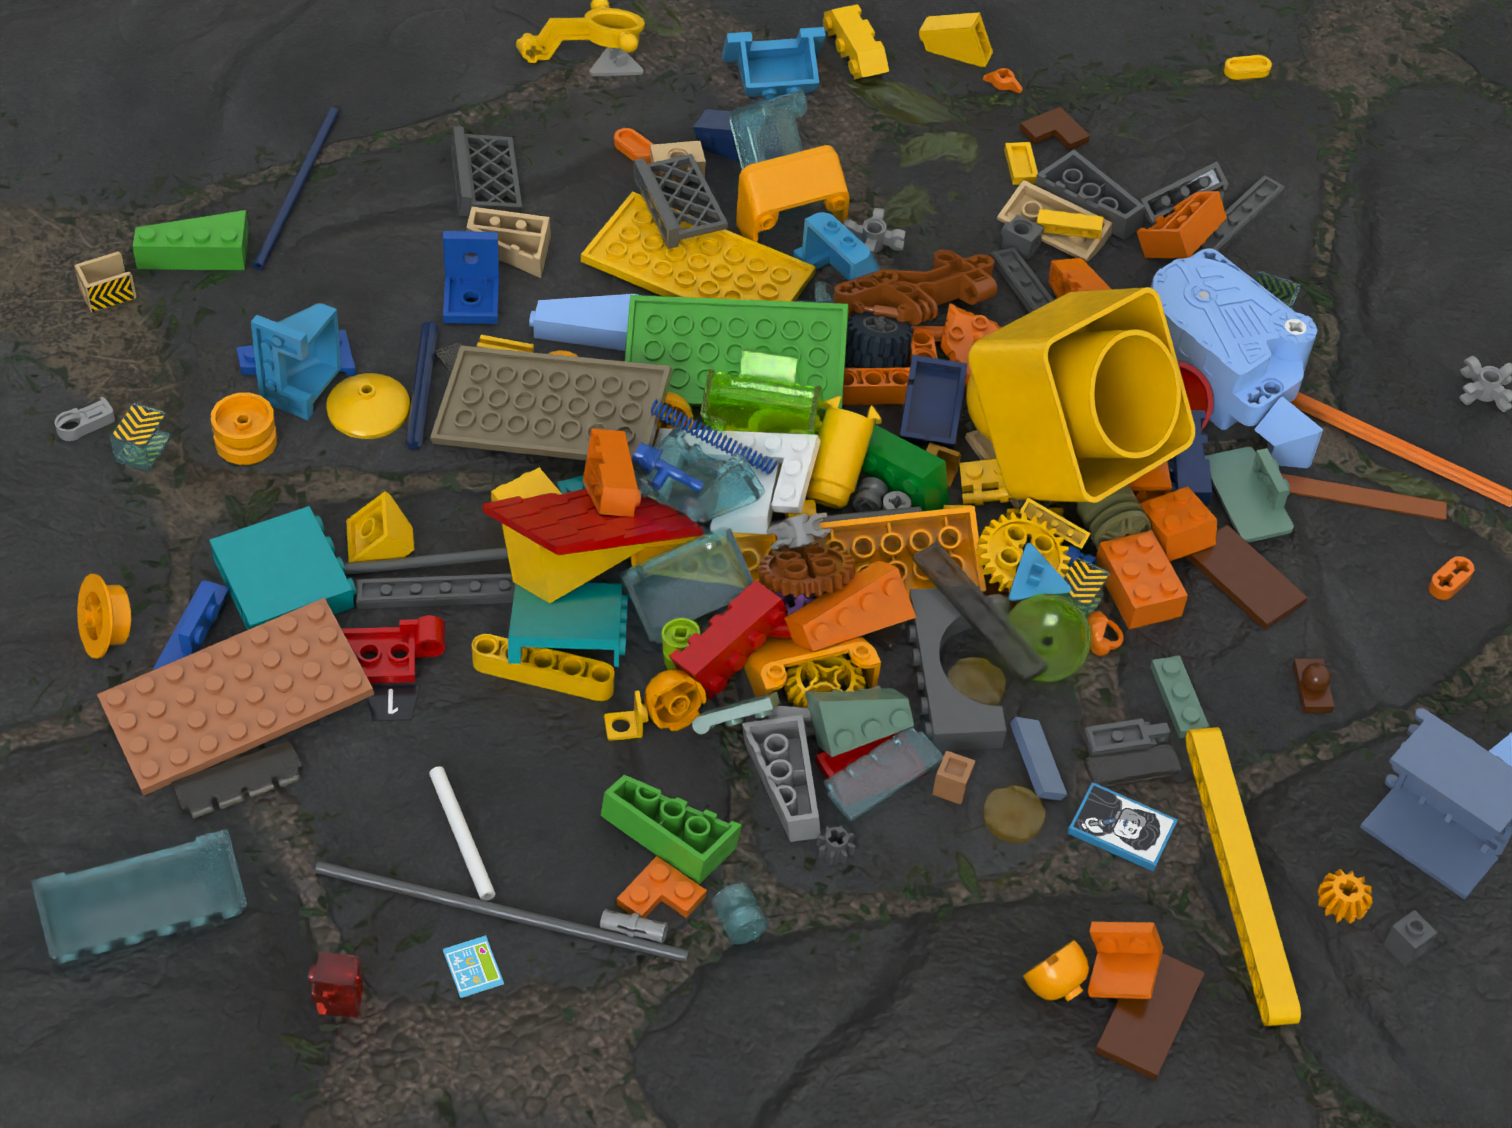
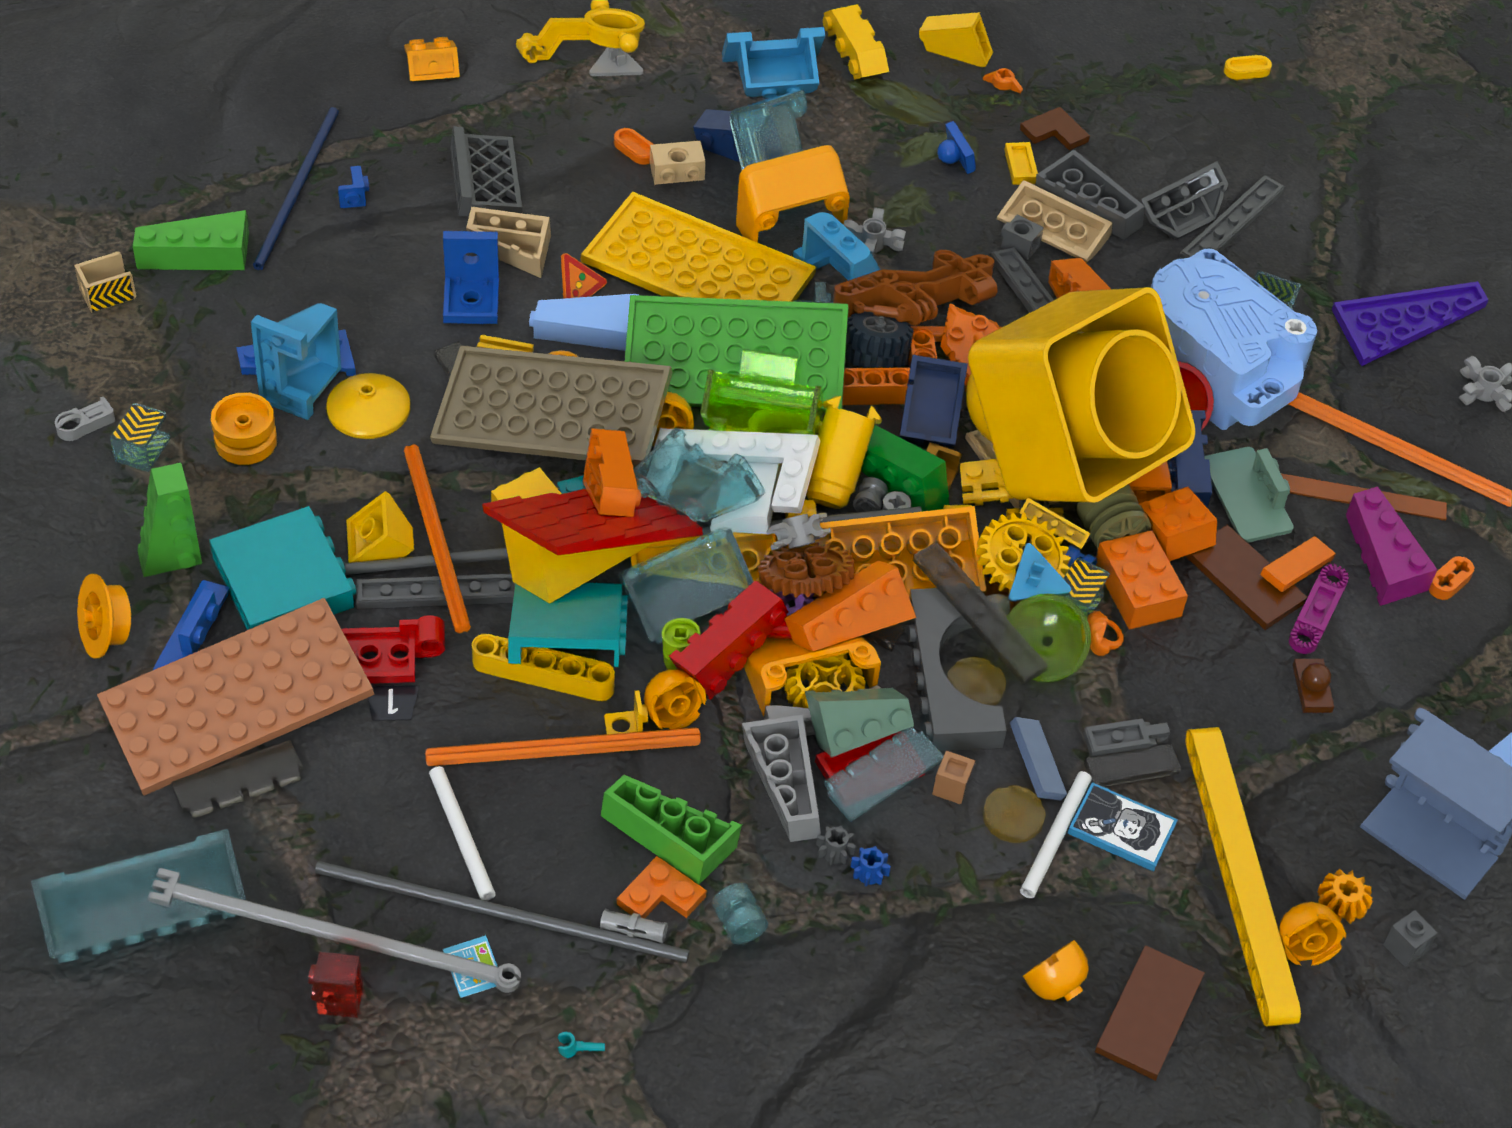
(169, 526): none -> bright green wedge
(330, 931): none -> light grey hinge
(354, 194): none -> blue bracket
(421, 385): dark blue axle -> none
(432, 59): none -> light orange bracket
(437, 539): none -> orange axle
(562, 746): none -> orange axle
(571, 1050): none -> teal hand
(579, 279): none -> piece
(648, 458): blue piece -> none
(660, 210): dark grey fence -> none
(712, 438): blue piece -> none
(735, 713): plate -> none
(870, 866): none -> blue gear
(956, 149): none -> blue tile
(1056, 834): none -> white piece
(1070, 223): yellow piece -> none
(1125, 959): orange bracket -> none
(1178, 694): sand green plate -> none
(1185, 228): orange wedge -> none
(1290, 435): light blue slope -> none
(1297, 564): none -> orange tile
(1311, 933): none -> light orange cylinder
(1318, 609): none -> magenta plate
(1388, 548): none -> magenta wedge
(1394, 320): none -> dark purple wing

